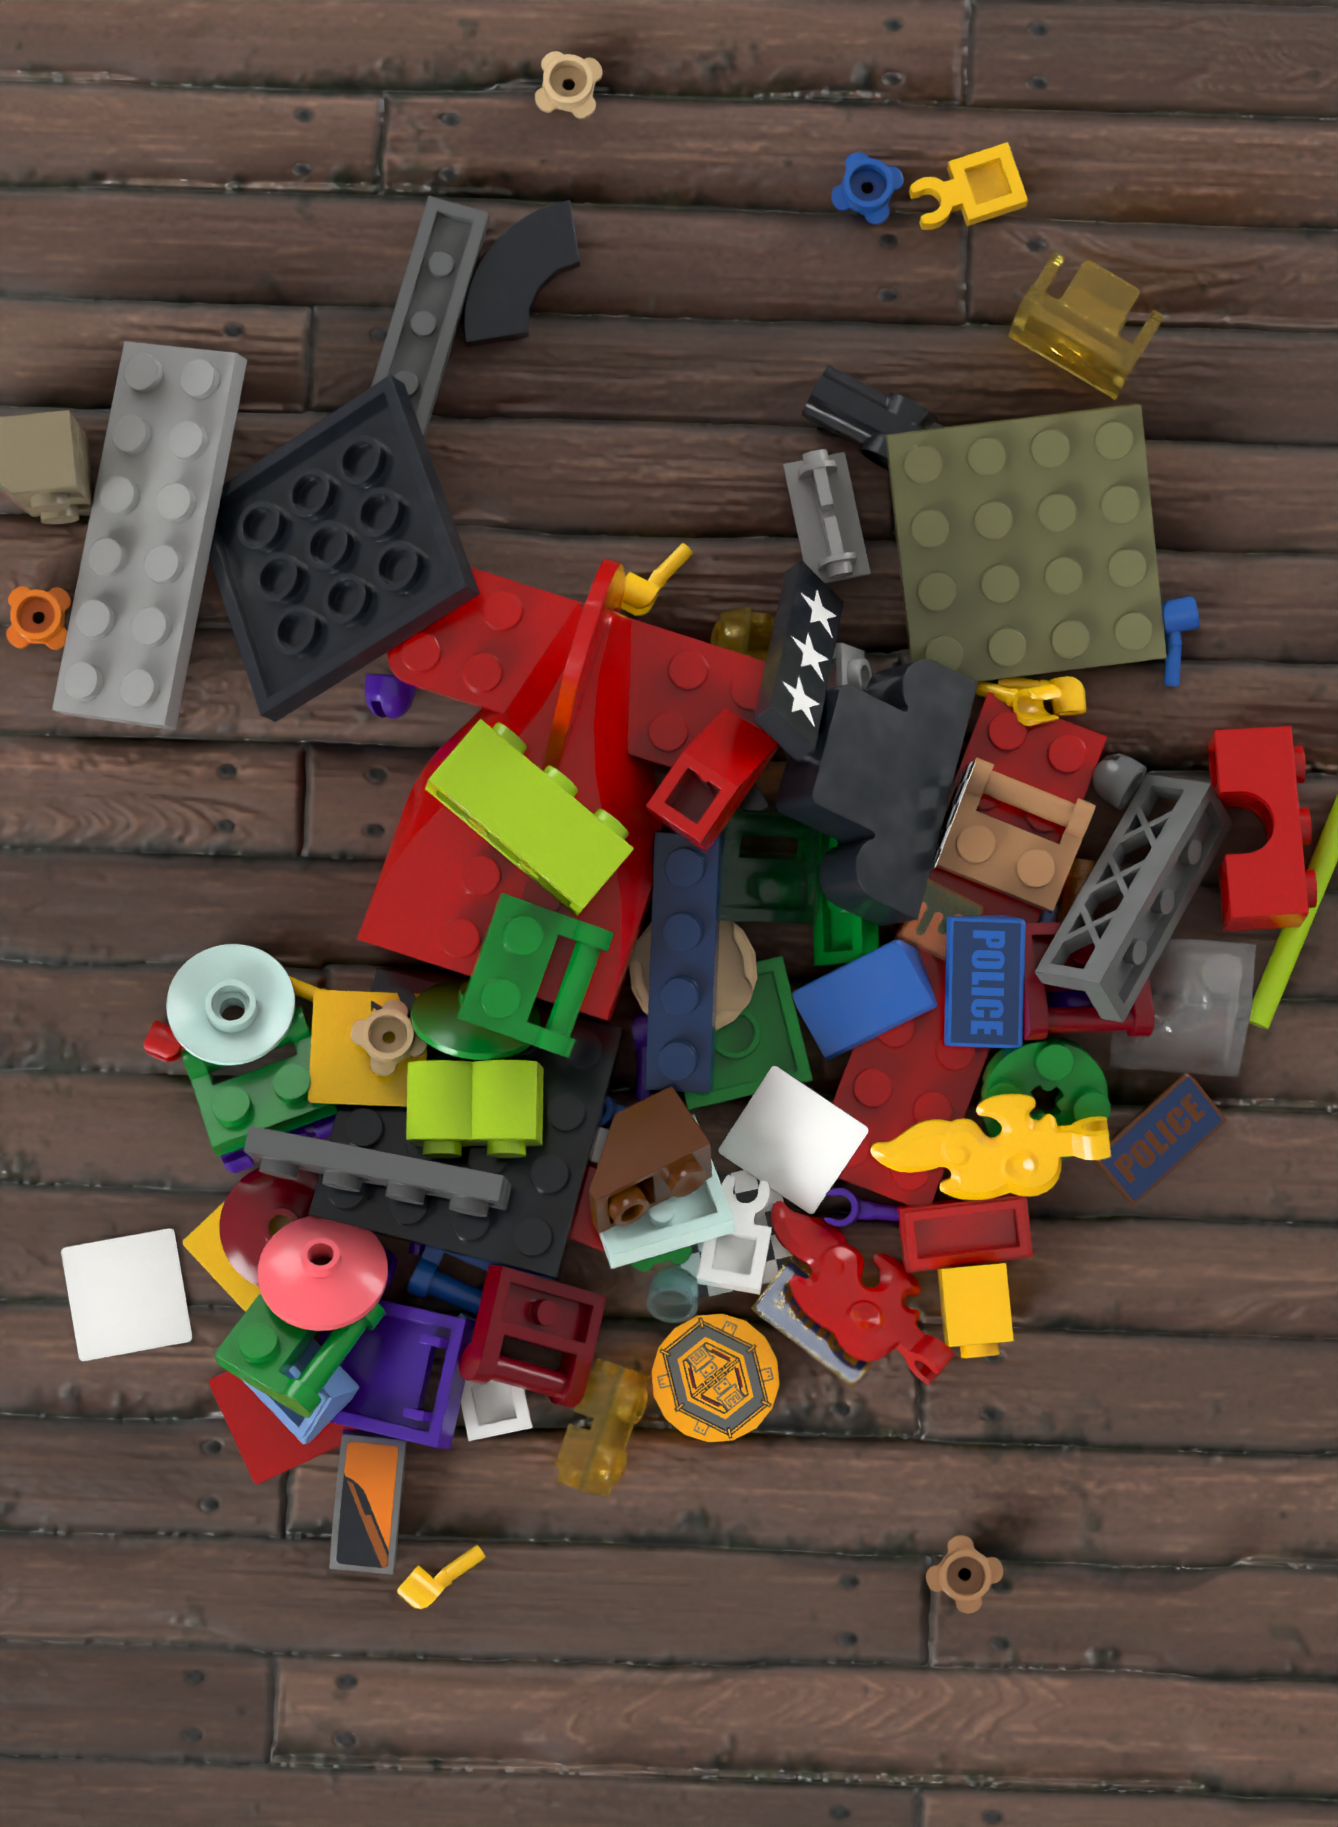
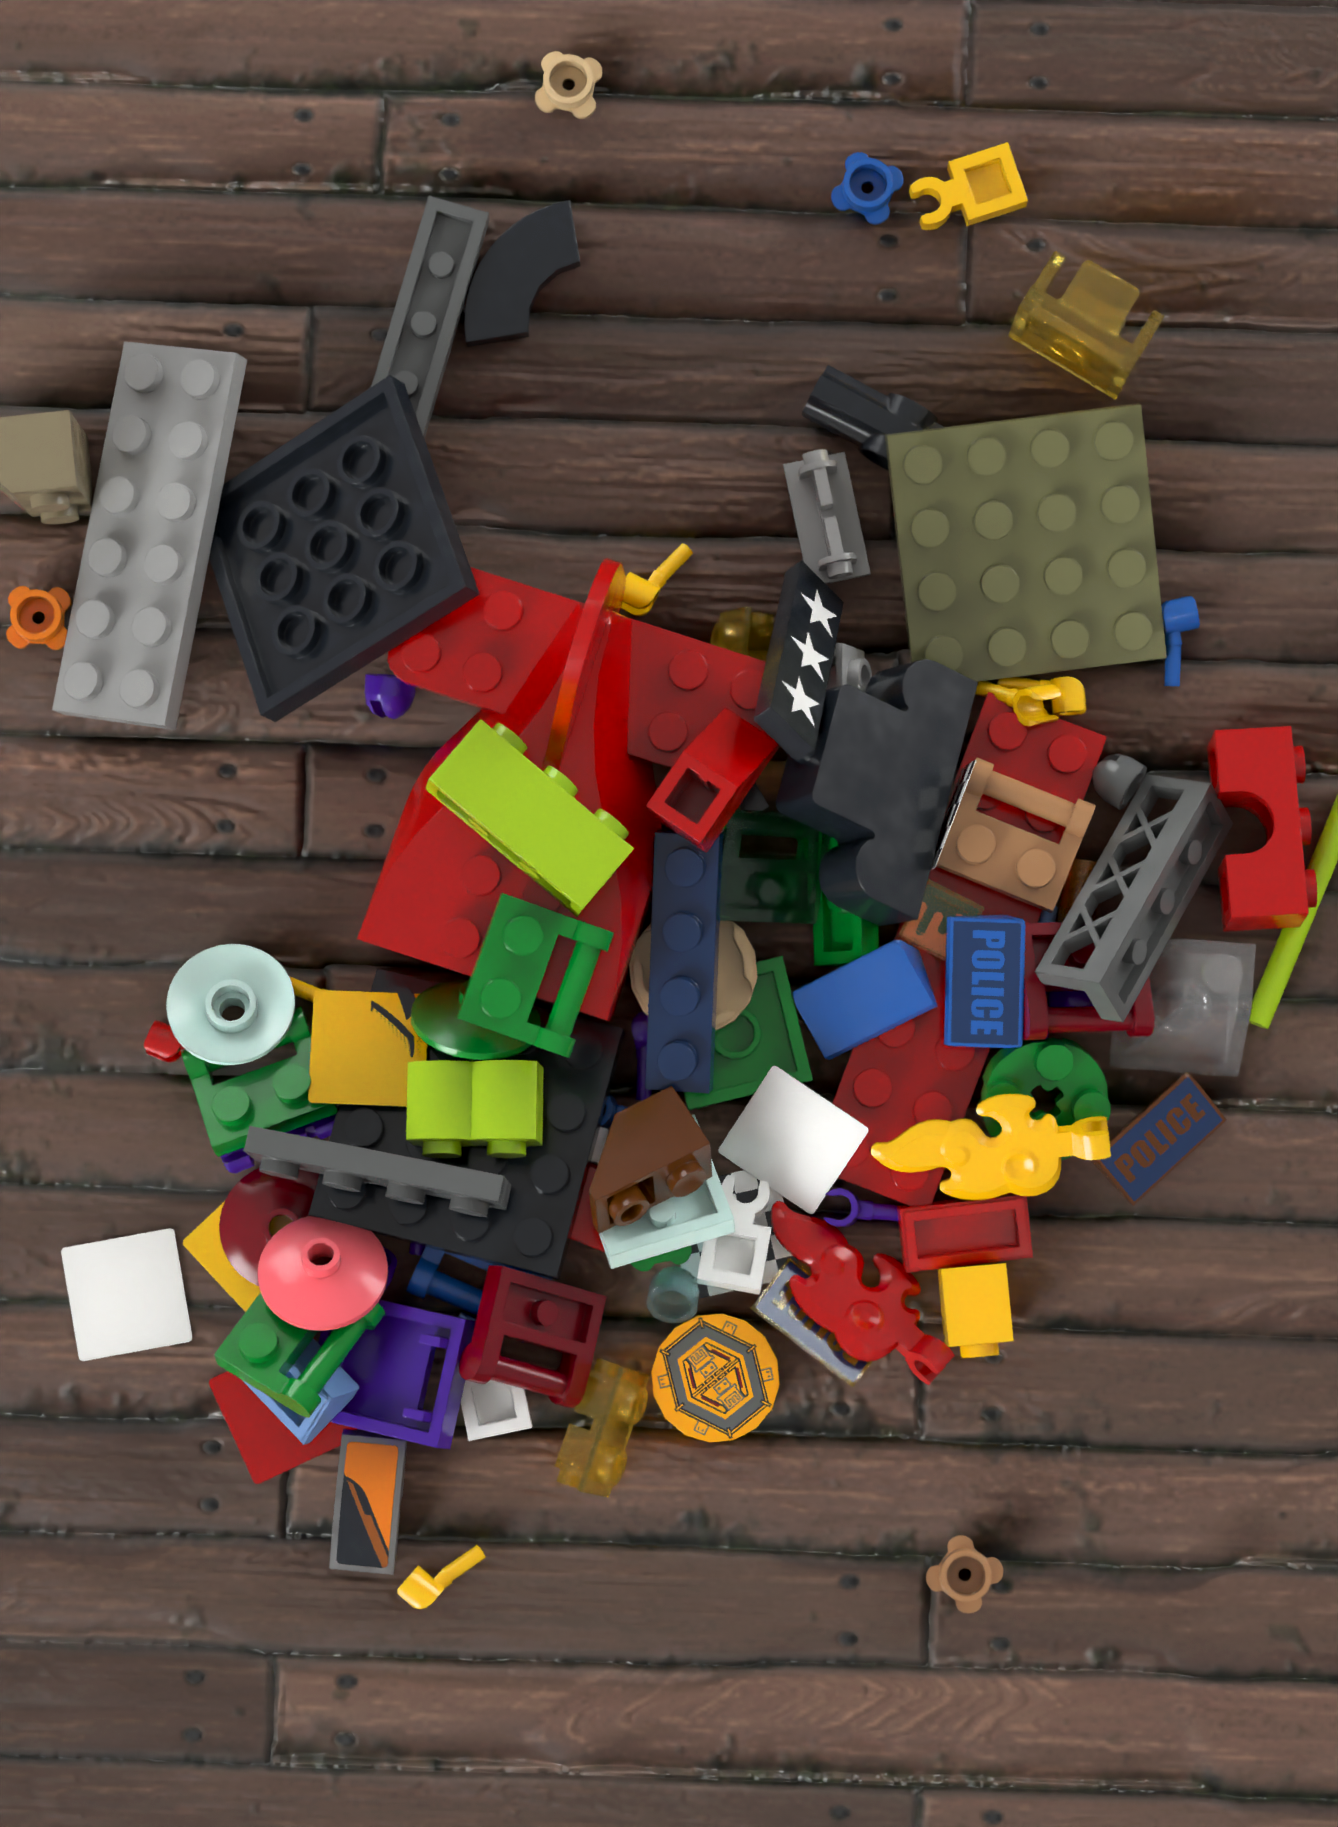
(370, 1034): tan plate -> none

